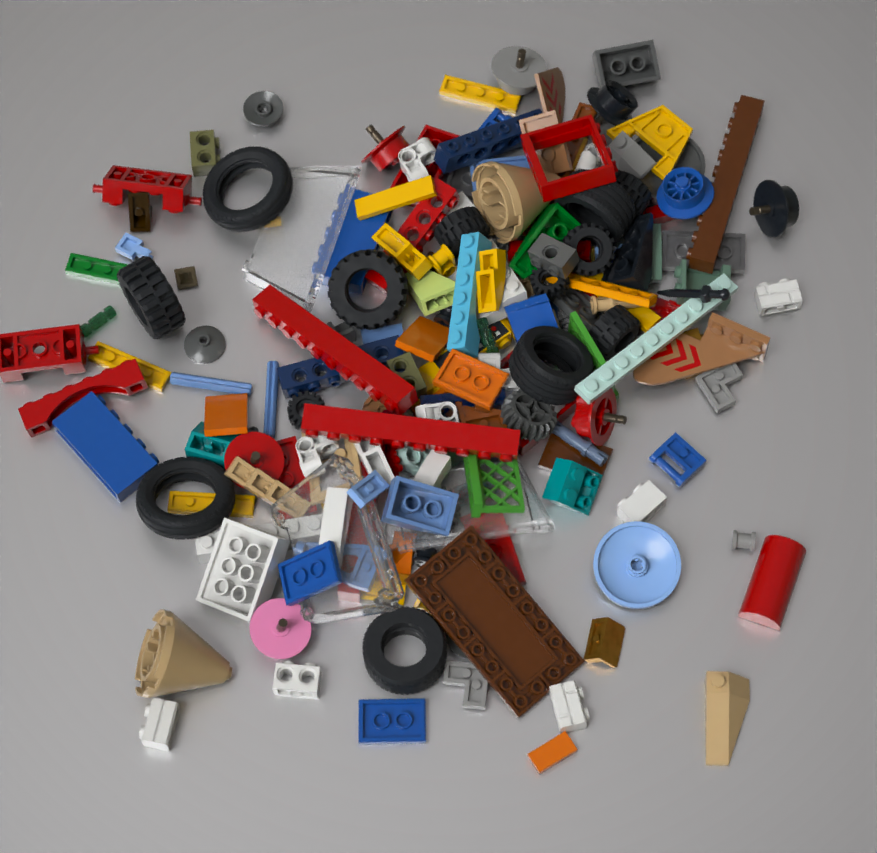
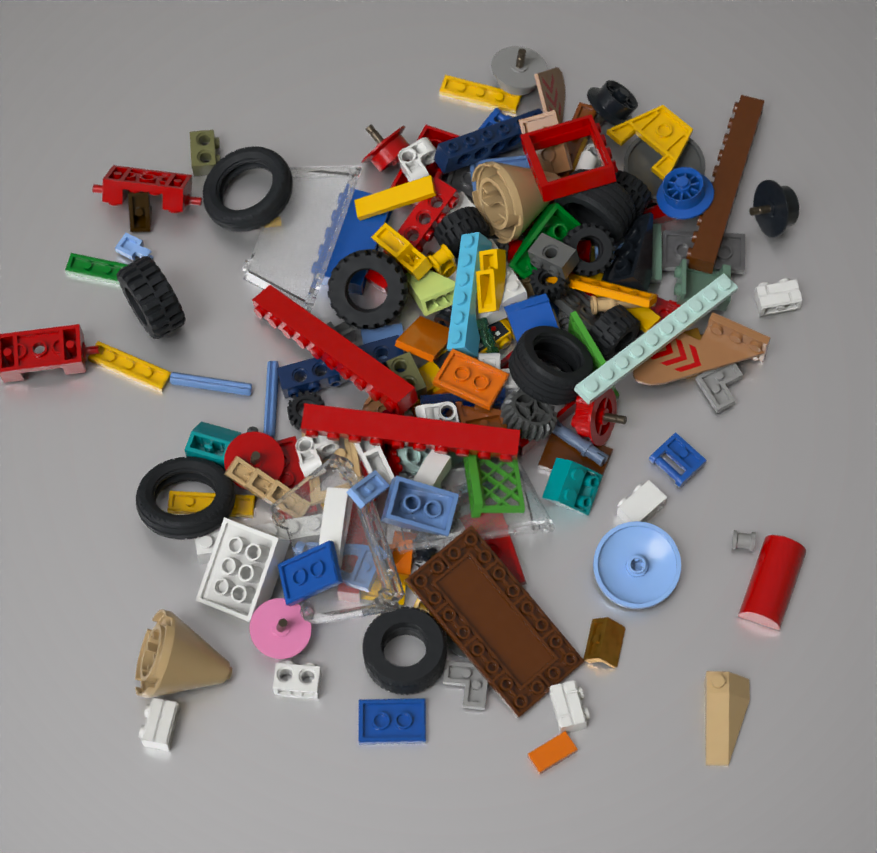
(98, 320): clear green axle -> none
(105, 445): blue brick -> none
(122, 379): red arch -> none
(186, 277): dark tan slope -> none
(204, 352): dark grey dish -> none
(226, 415): orange tile -> none
(260, 102): dark grey dish -> none
(627, 64): dark grey slope -> none
(630, 156): light grey slope -> none
(704, 294): black sword -> none

